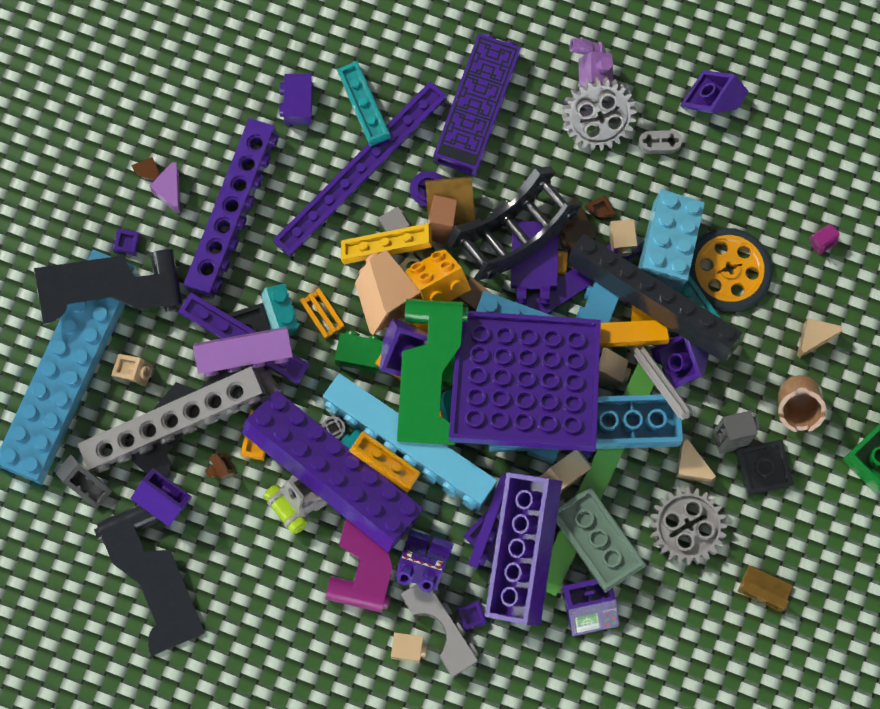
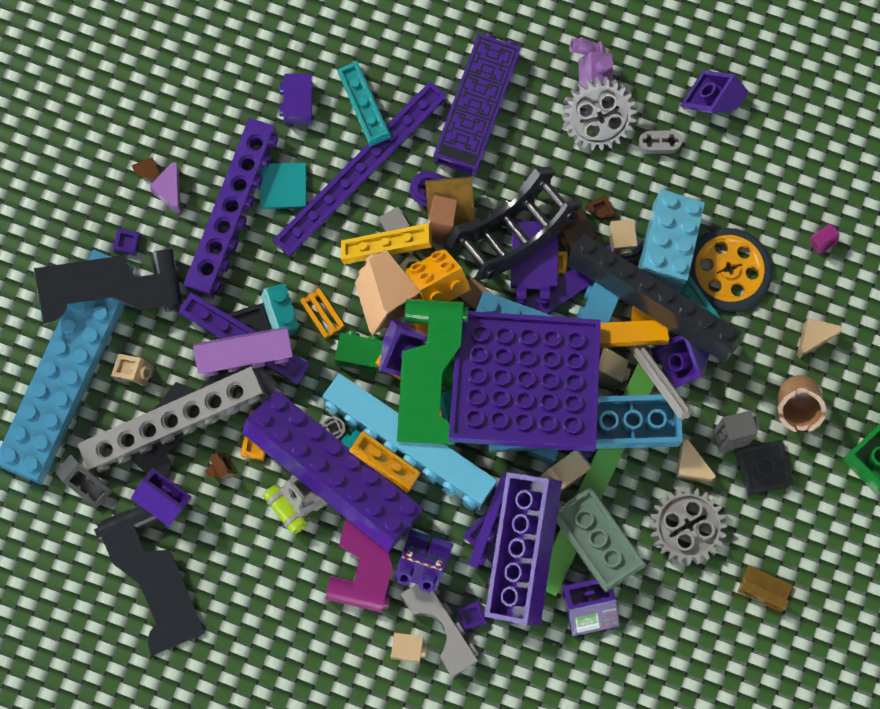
(283, 186): none -> teal tile

